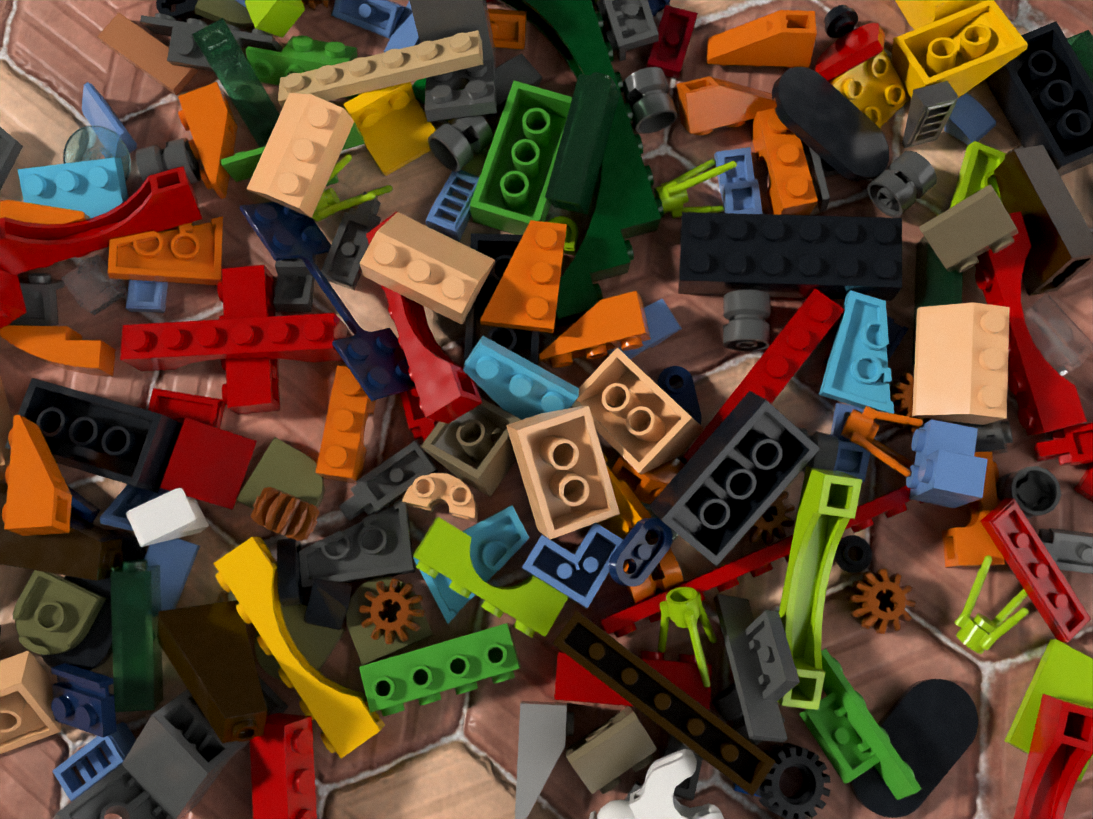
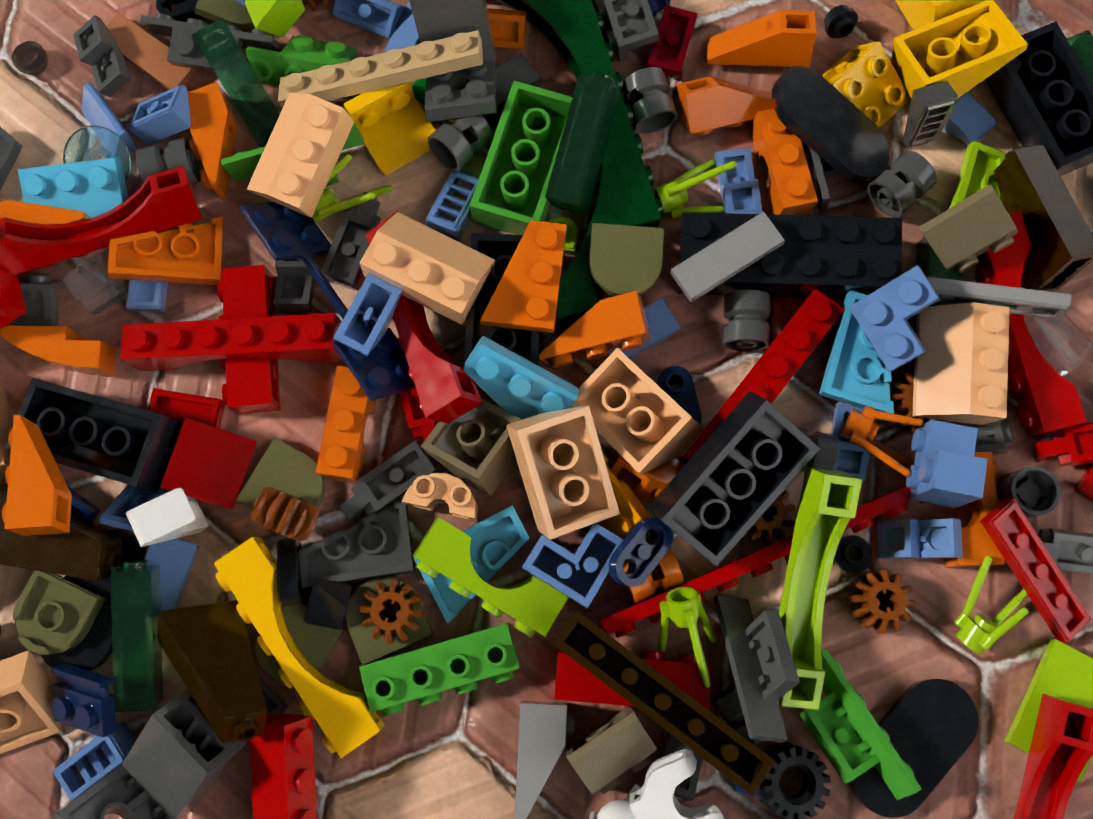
(30, 58): none -> clear smoke plate
(102, 53): none -> dark grey slope
(162, 116): none -> medium blue slope
(369, 315): none -> medium blue slope
(625, 257): none -> olive tile
(727, 256): none -> light grey tile
(851, 51): red tile -> none
(885, 317): none -> medium blue brick
(920, 539): none -> medium blue slope
(1020, 300): none -> light grey tile

